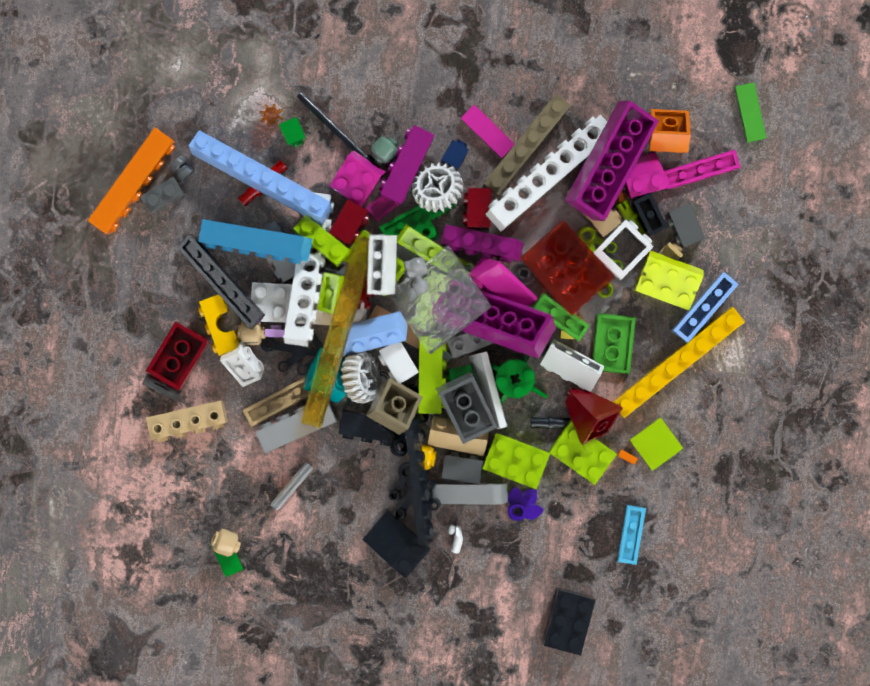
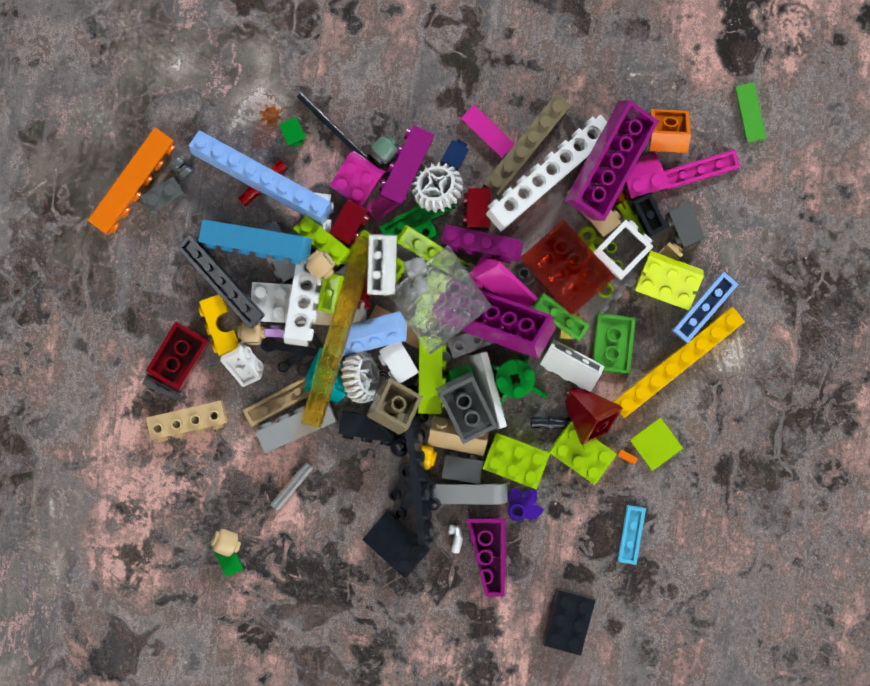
(320, 264): none -> tan head
(490, 548): none -> magenta wedge

